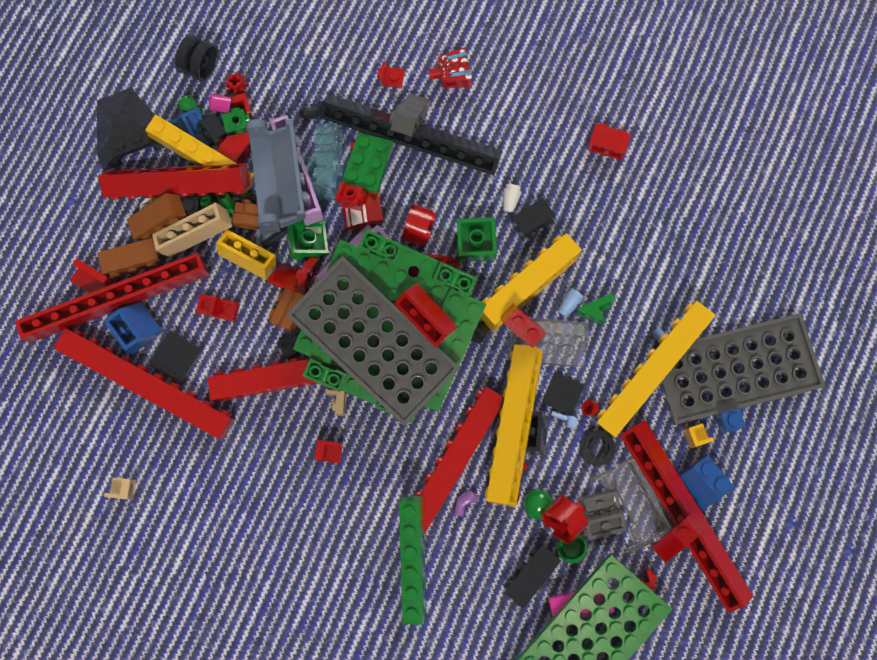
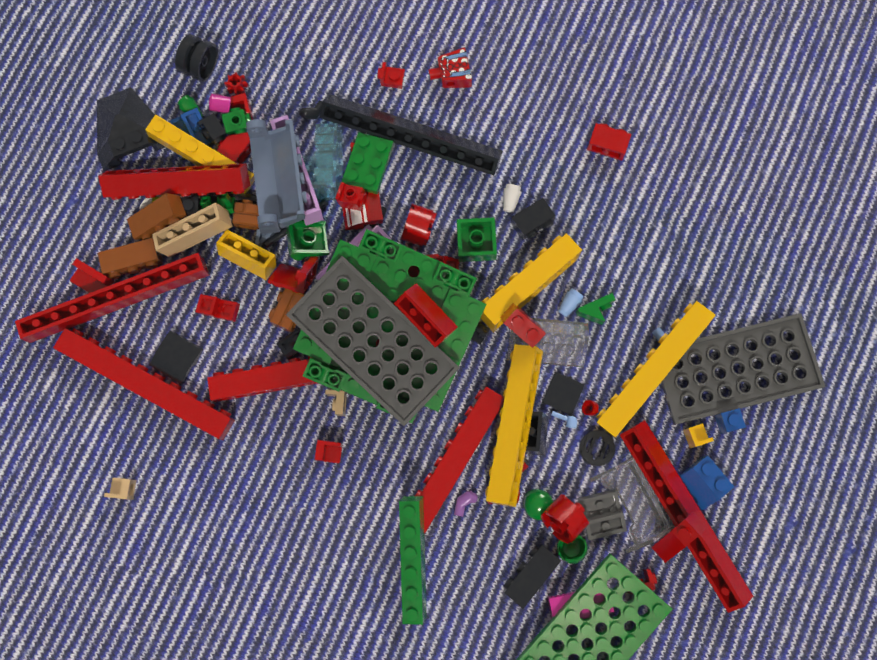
(133, 327): blue slope -> none
(409, 114): dark grey brick -> none

